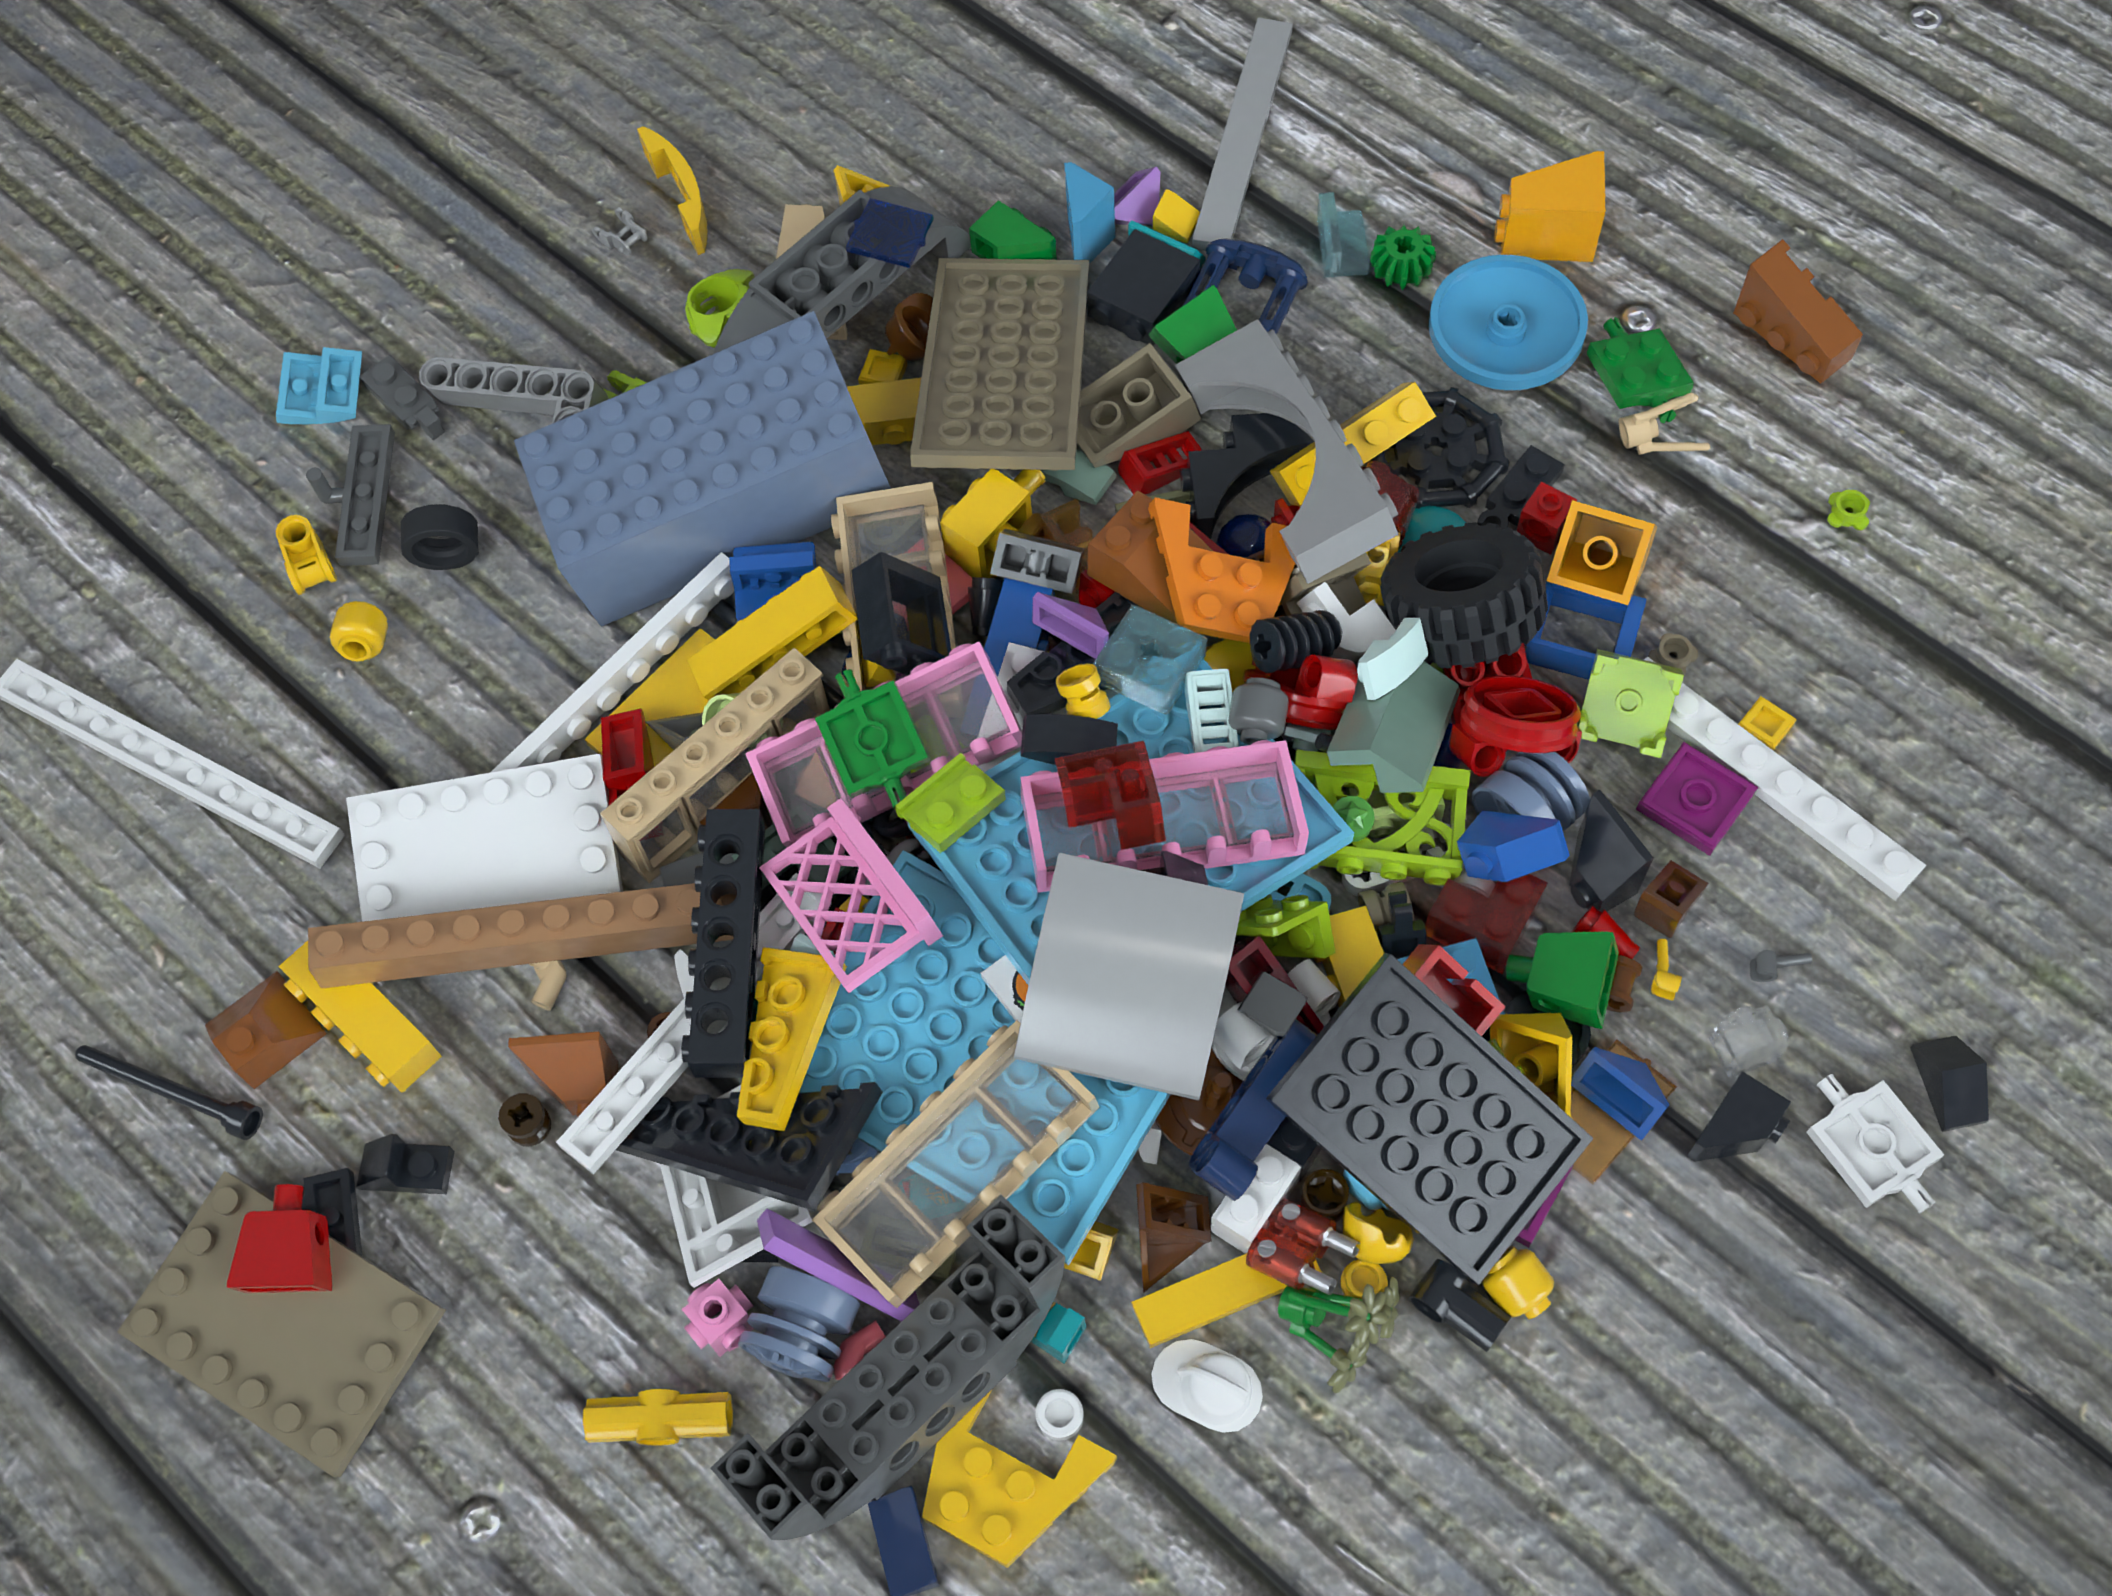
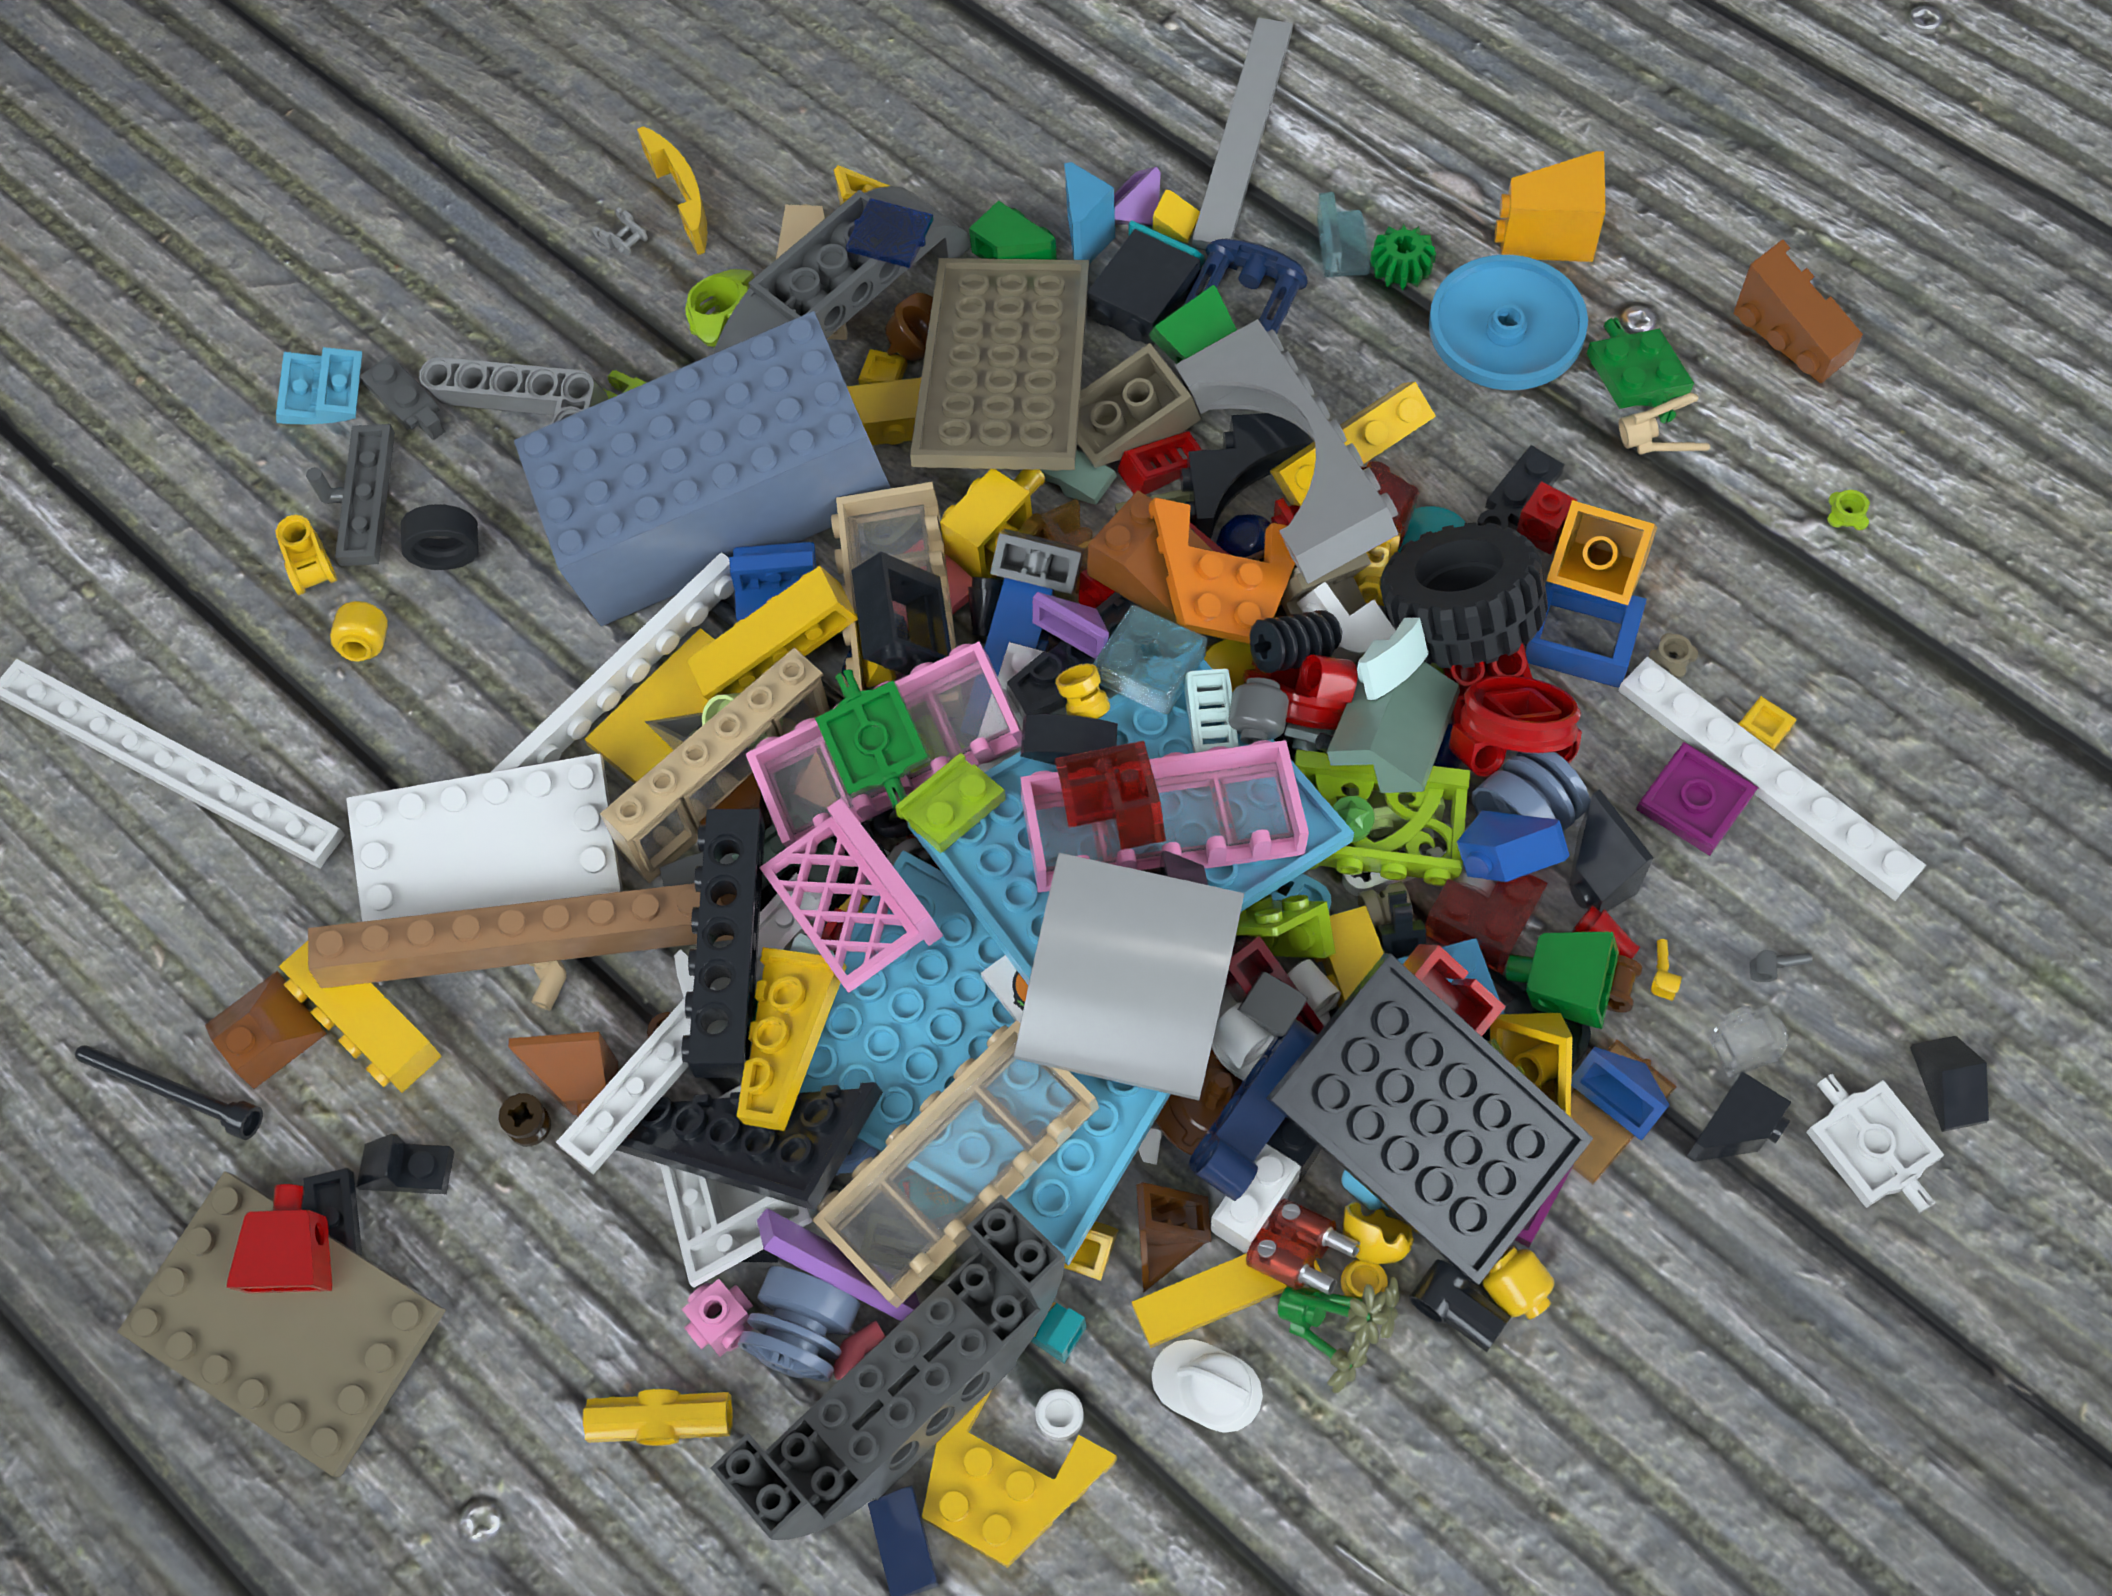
(624, 751): red slope -> none
(1327, 1188): dark brown wheel -> none
(1458, 452): black plate -> none
(1629, 701): lime panel -> none
(1669, 898): reddish brown slope -> none

